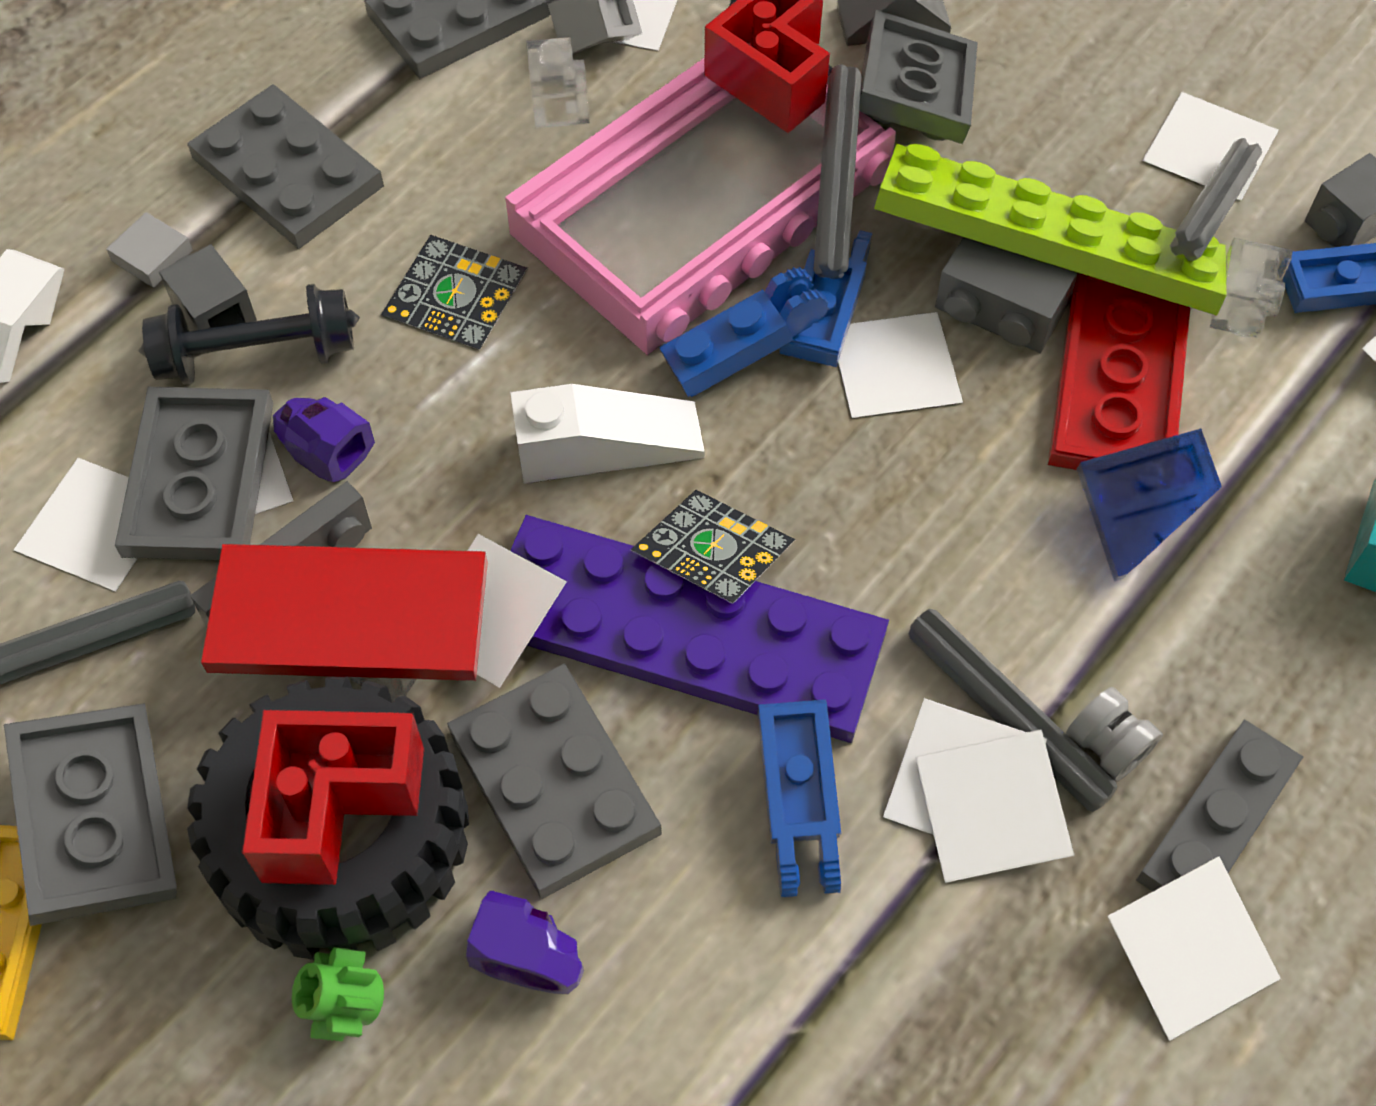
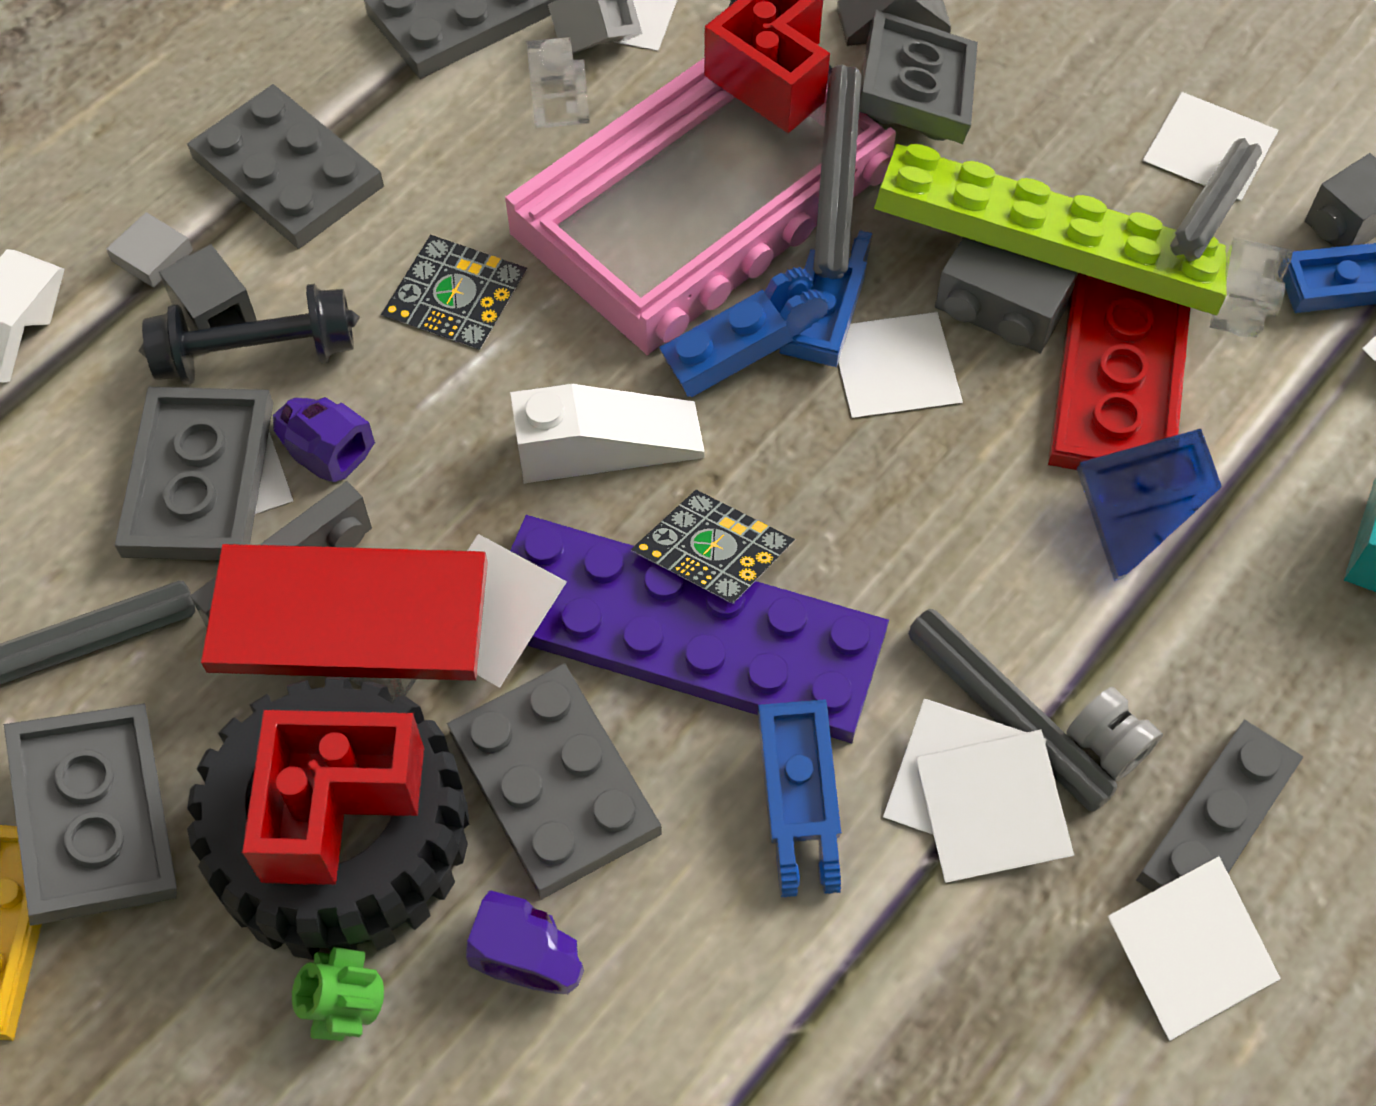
(81, 526): white sticker -> none

